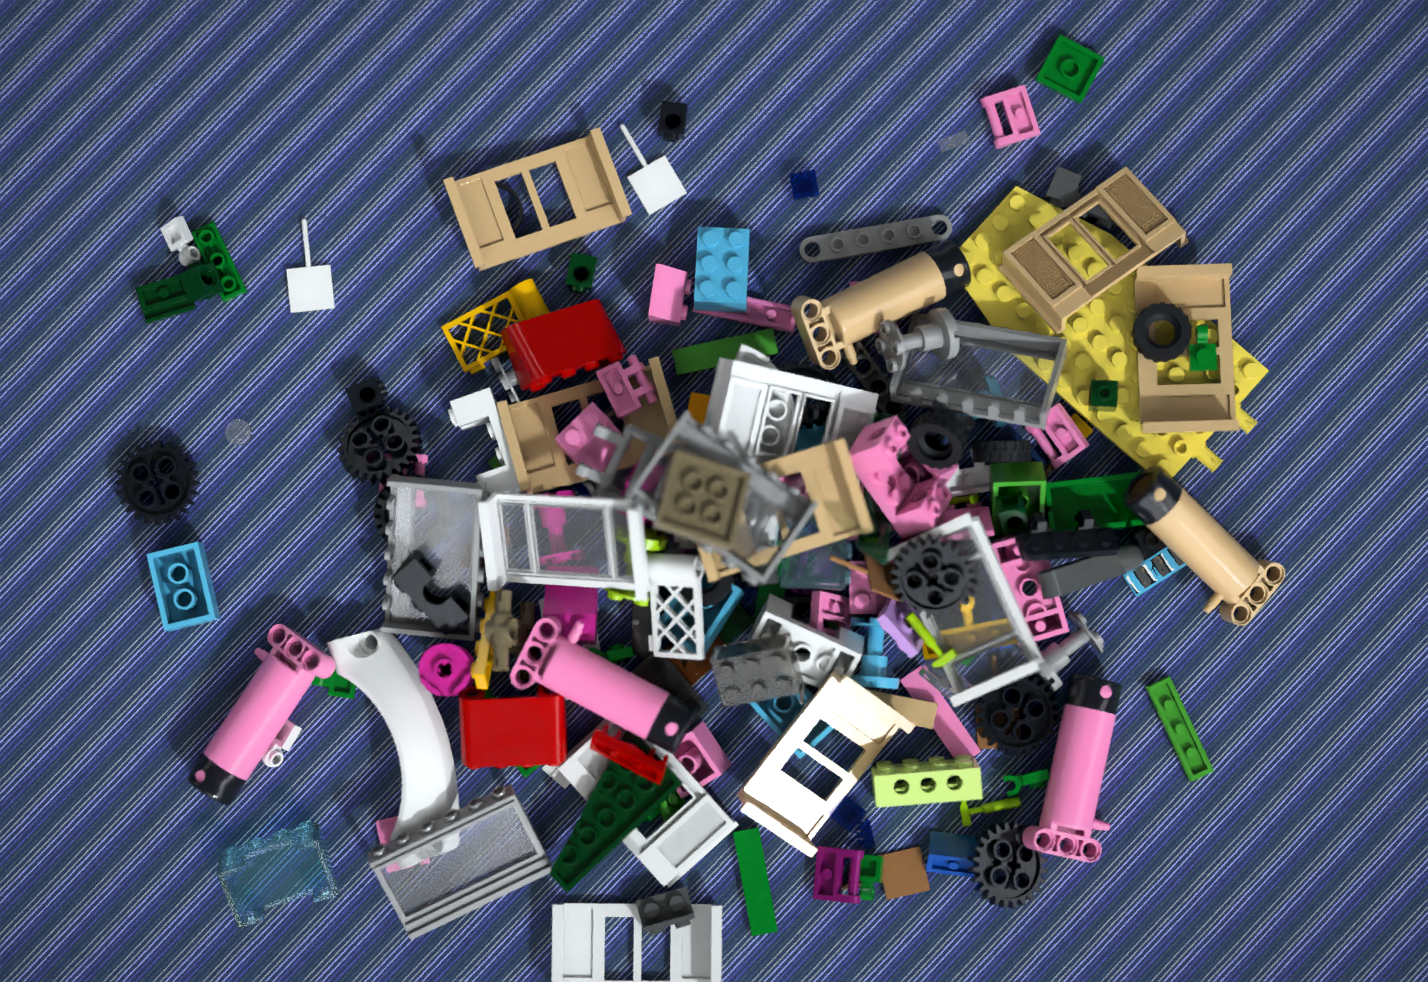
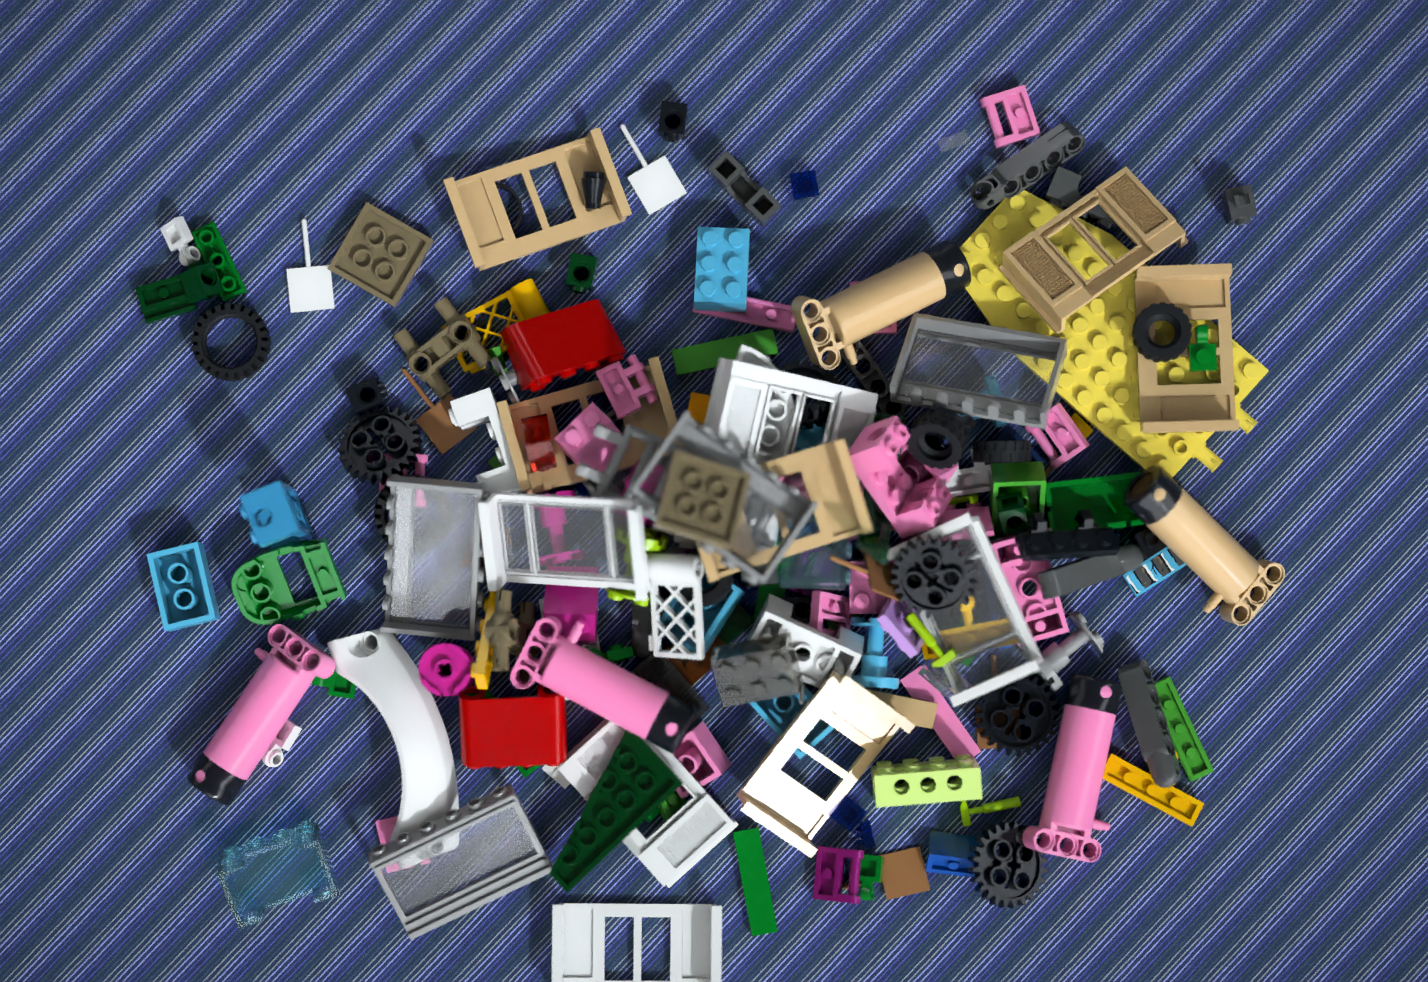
(135, 489): black gear -> none
(200, 340): none -> black tyre
(238, 432): clear tile -> none
(264, 590): none -> green slope
(279, 512): none -> dark azure plate
(381, 254): none -> dark tan plate
(437, 422): none -> medium nougat piece
(443, 348): none -> dark tan piece
(443, 612): black arch -> none
(496, 352): none -> bright green piece
(538, 443): none -> clear red slope
(593, 188): none -> black cone
(628, 755): red plate -> none
(665, 910): dark grey bracket -> none
(668, 296): bright pink slope -> none
(743, 190): none -> dark grey arch
(875, 239): light grey plate -> none
(934, 336): light grey piece -> none
(1028, 165): none -> dark grey piece
(1033, 779): green plate -> none
(1070, 69): green plate -> none
(1103, 395): dark green brick -> none
(1141, 785): none -> yellow plate
(1149, 722): none -> dark grey piece
(1239, 205): none -> dark grey brick

